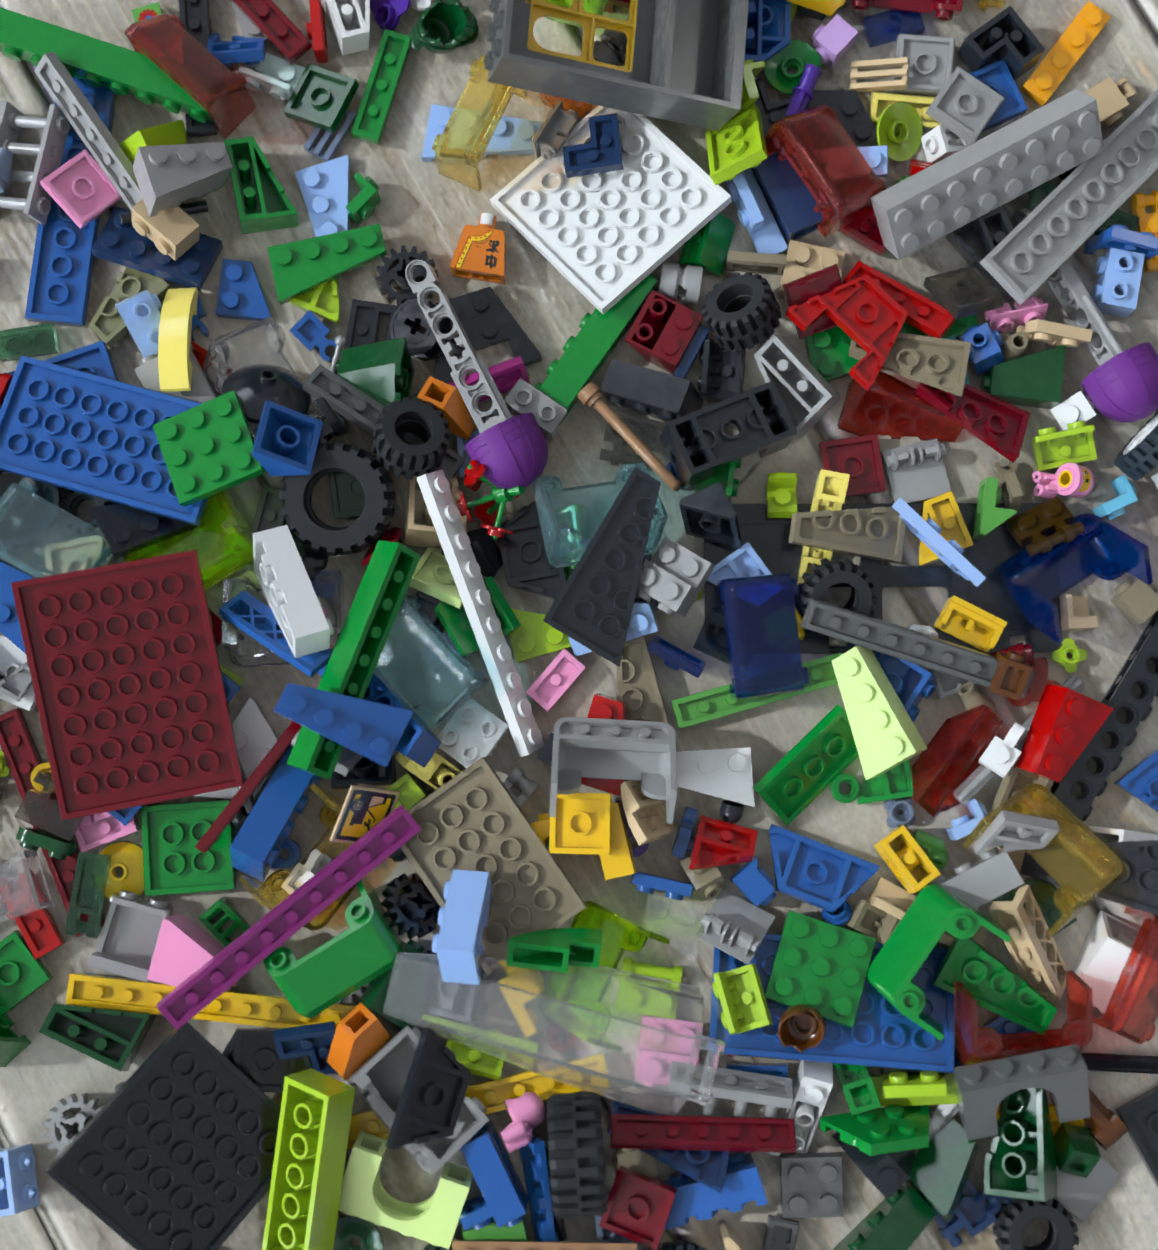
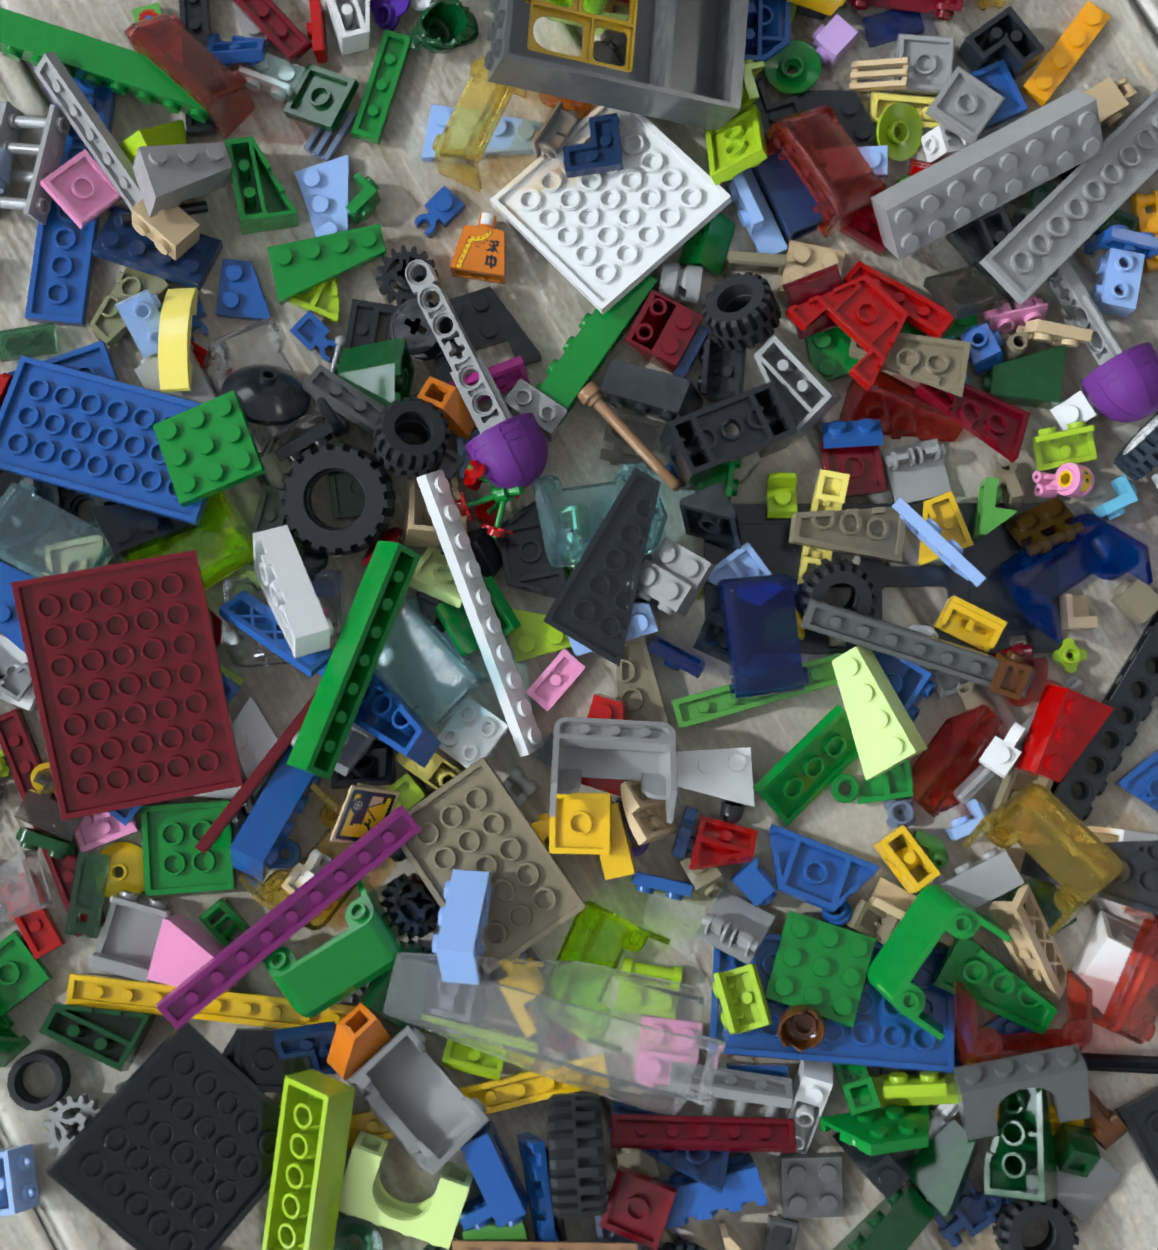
(20, 1094): none -> black tyre
(286, 441): blue slope -> none
(352, 722): blue wing -> none
(430, 1095): black wing -> none
(441, 209): none -> blue plate
(525, 1114): bright pink piece -> none
(555, 949): green slope -> none
(804, 91): dark purple axle -> none
(852, 433): none -> blue plate
(1017, 832): light grey wing -> none

